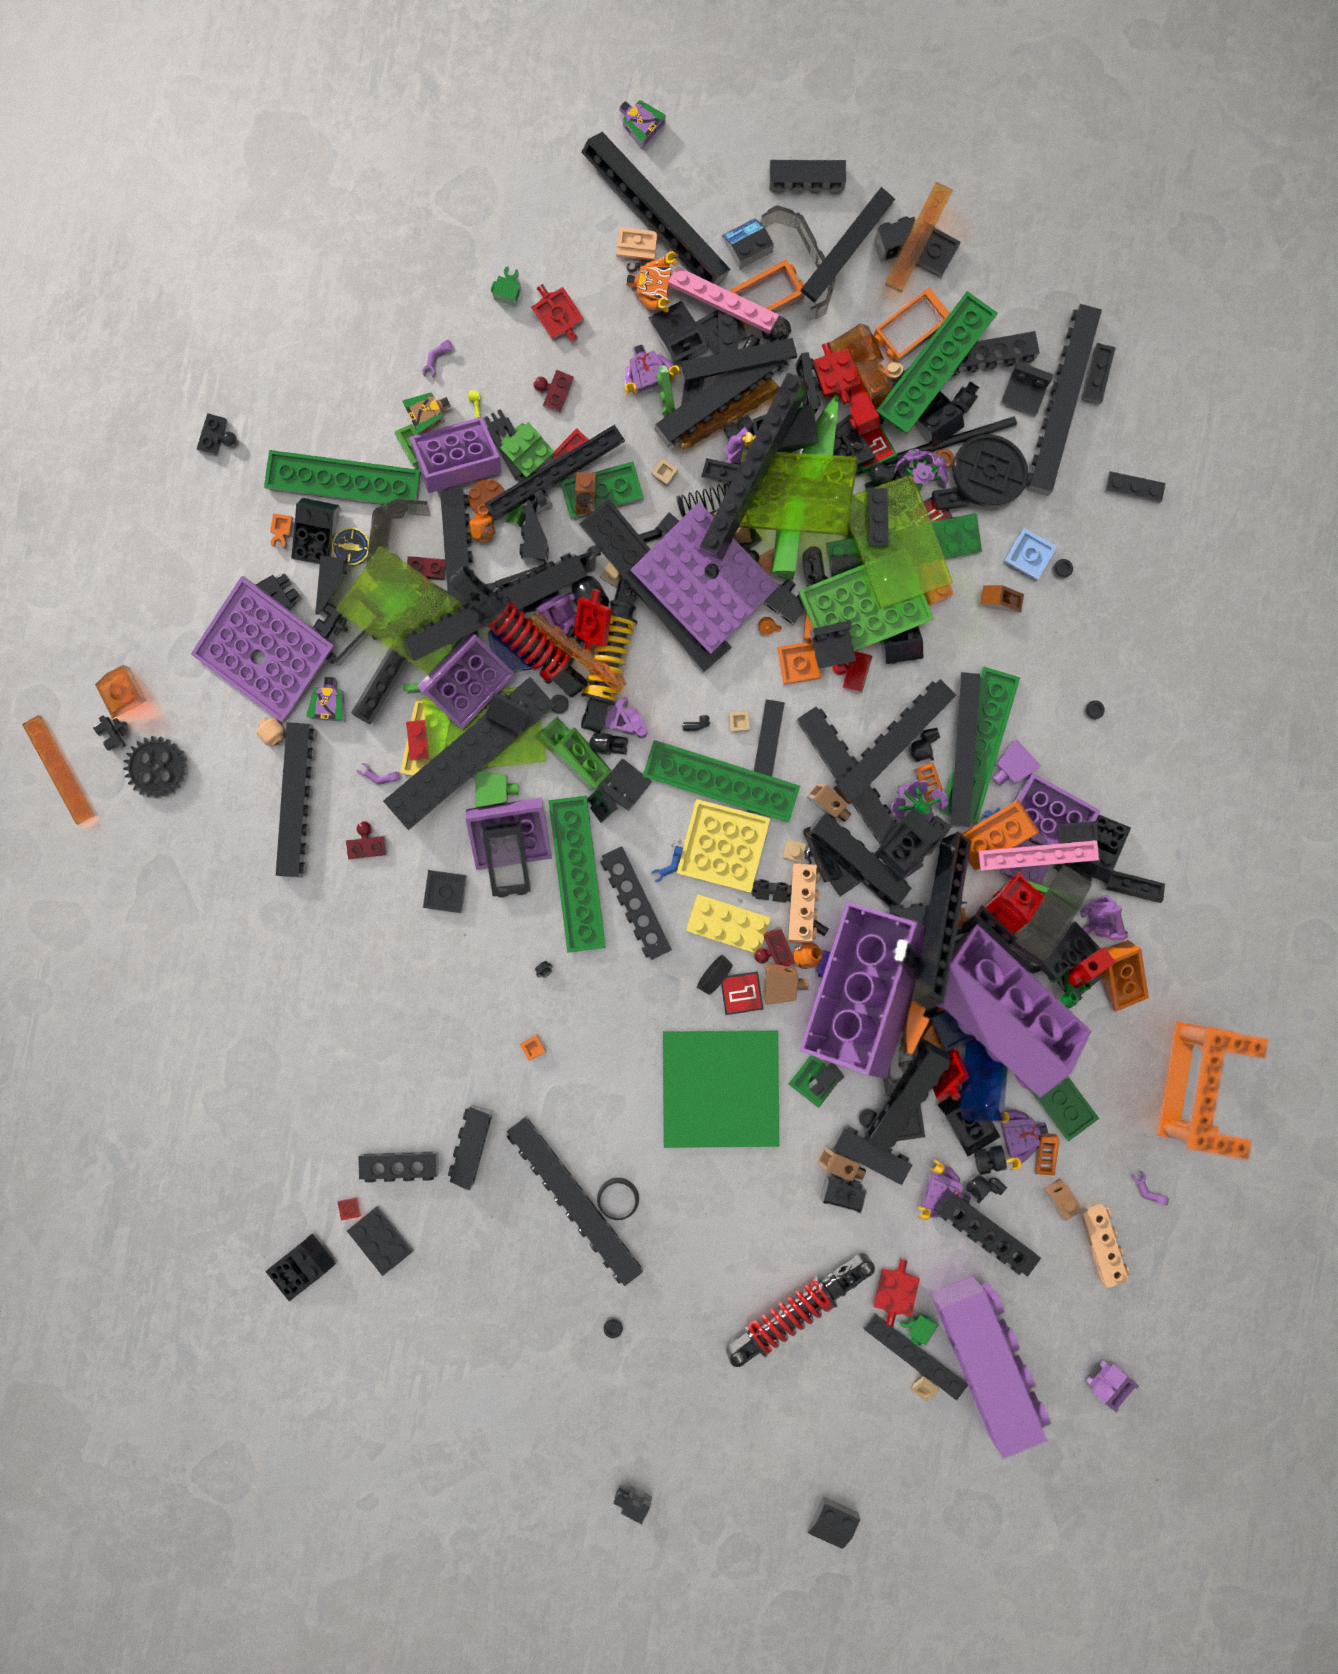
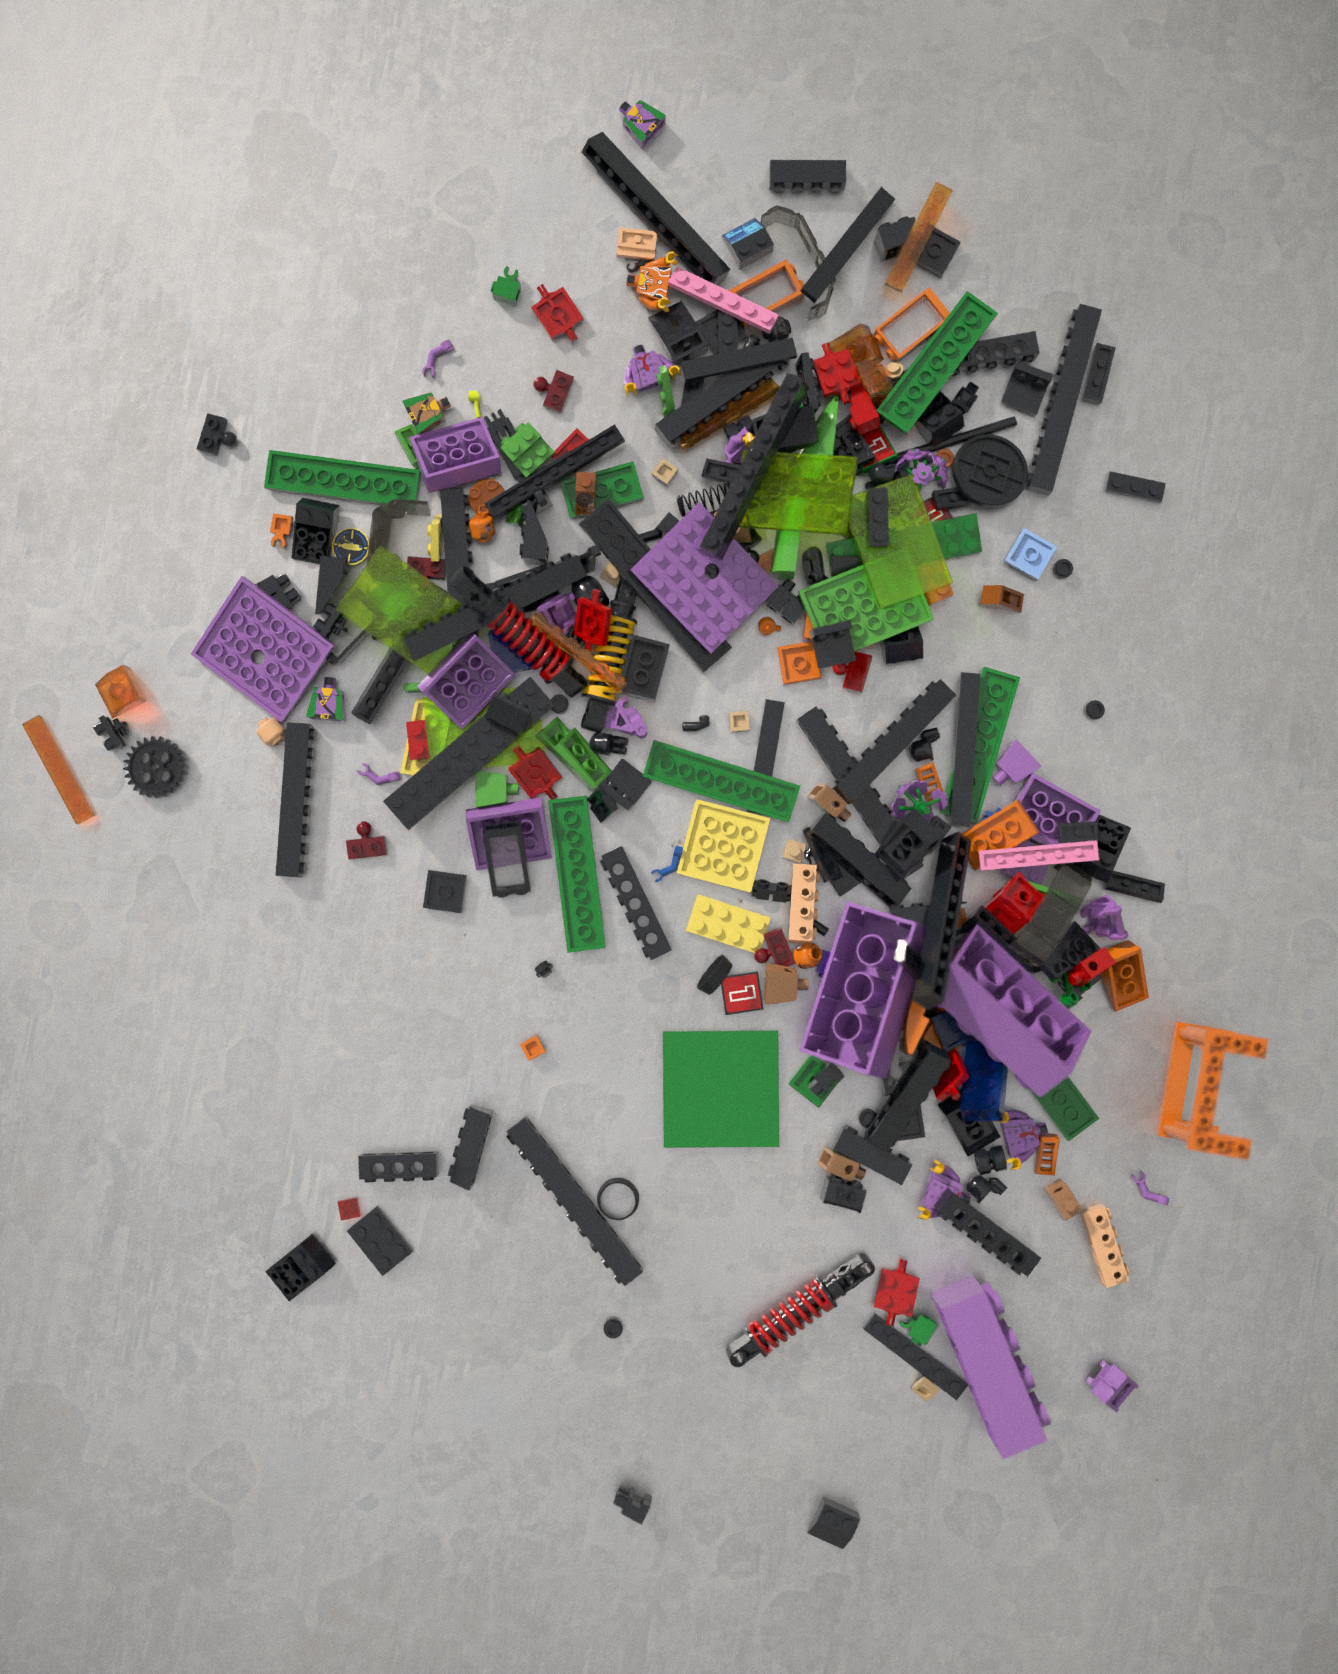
(434, 531): none -> light yellow wing
(535, 773): none -> red plate
(644, 667): none -> black brick

